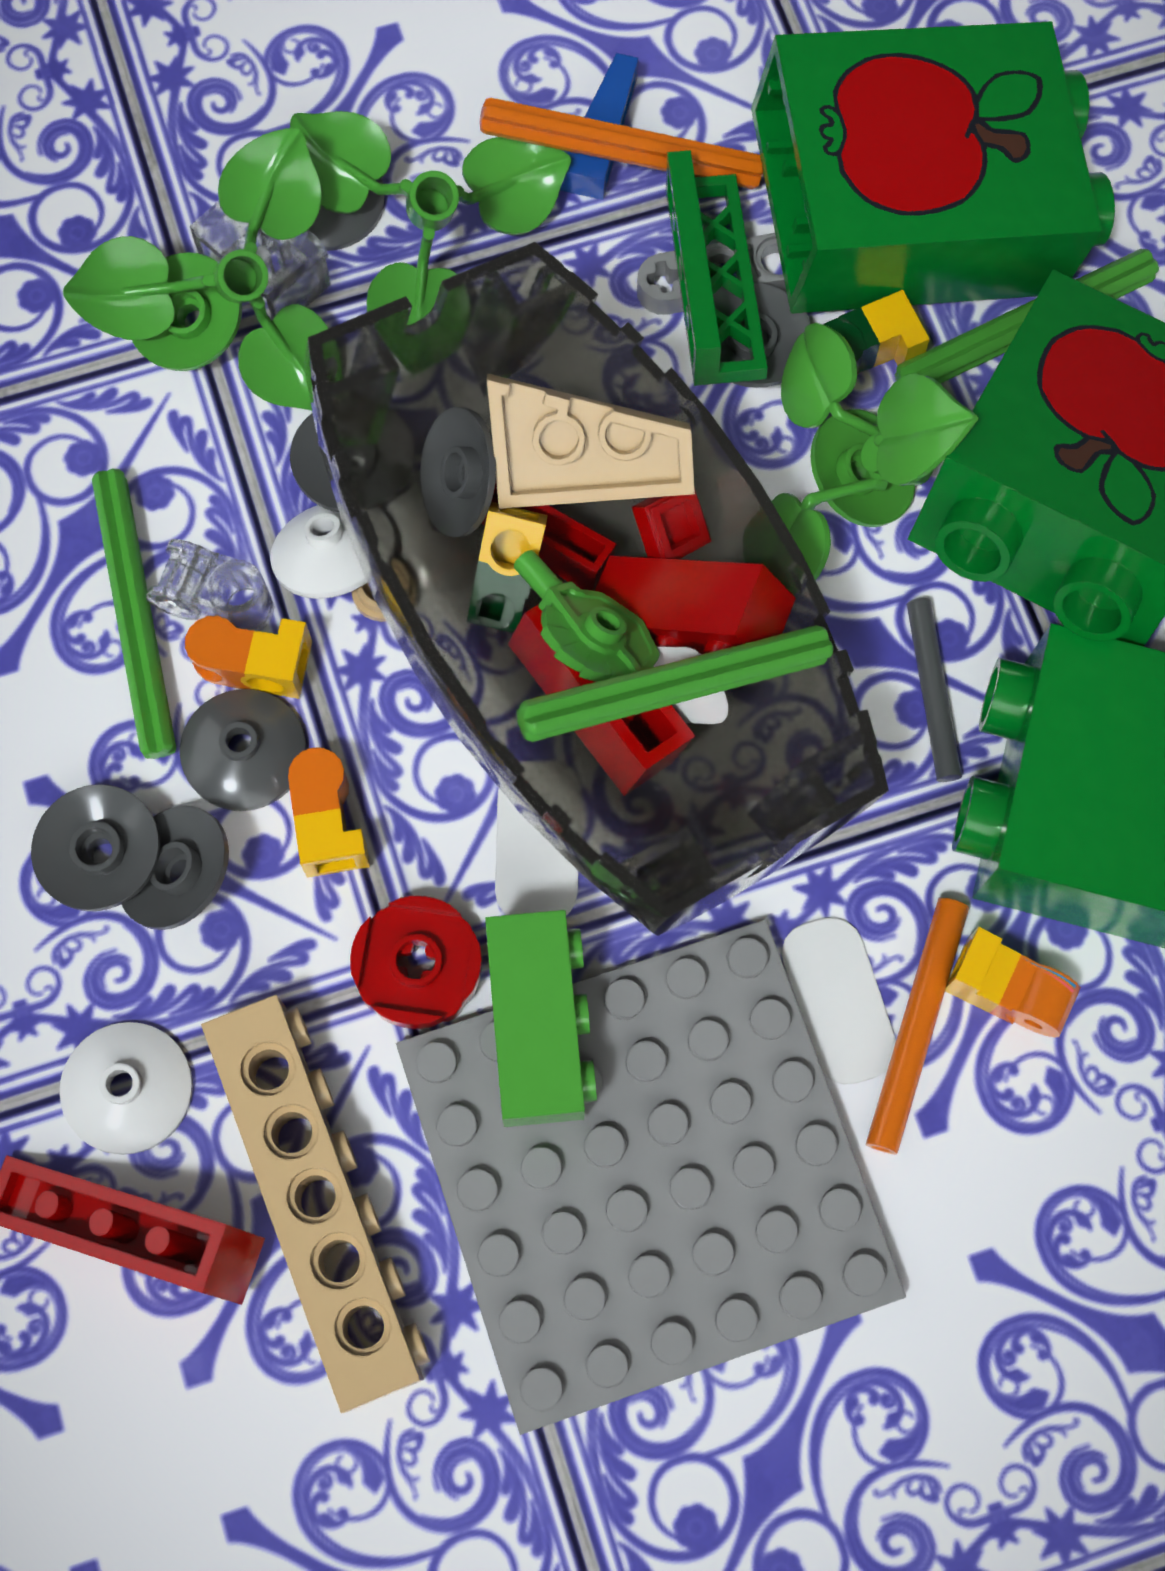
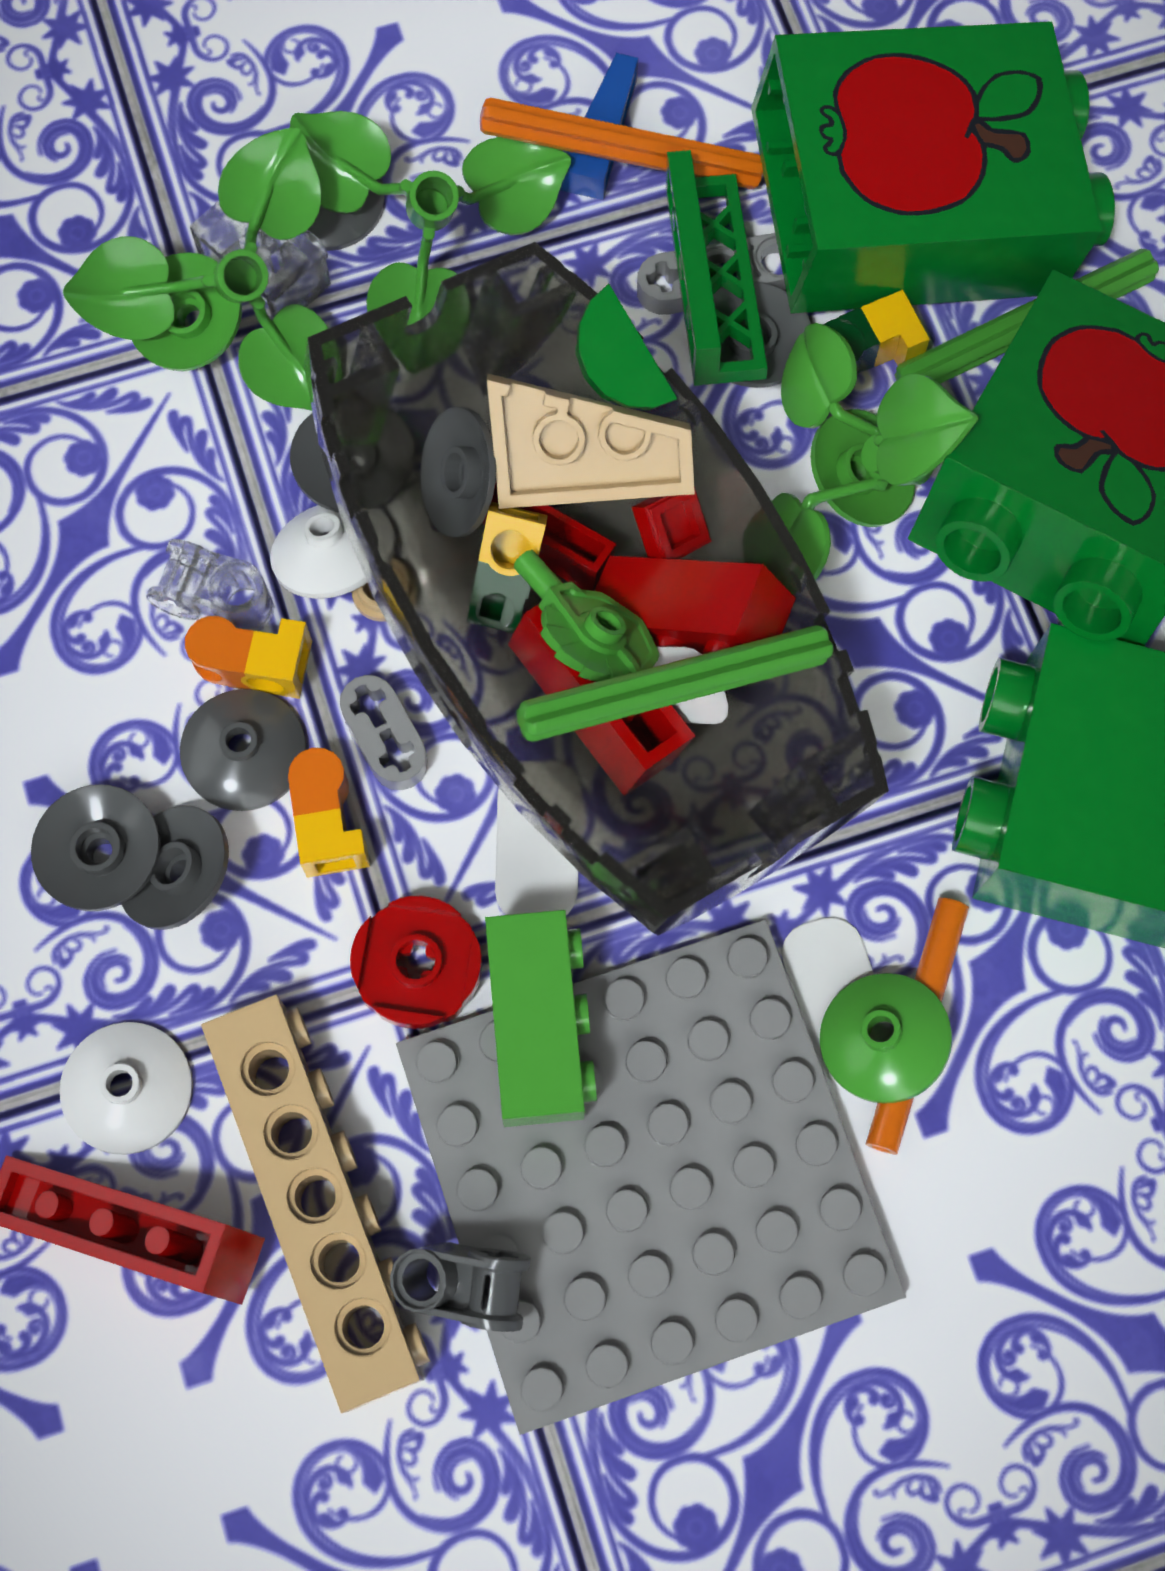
(133, 614): bright green axle -> none
(371, 739): none -> light grey beam
(474, 1285): none -> dark grey piece
(616, 357): none -> green tile
(891, 1068): none -> bright green dish
(934, 690): dark grey bar -> none
(1012, 985): leg -> none

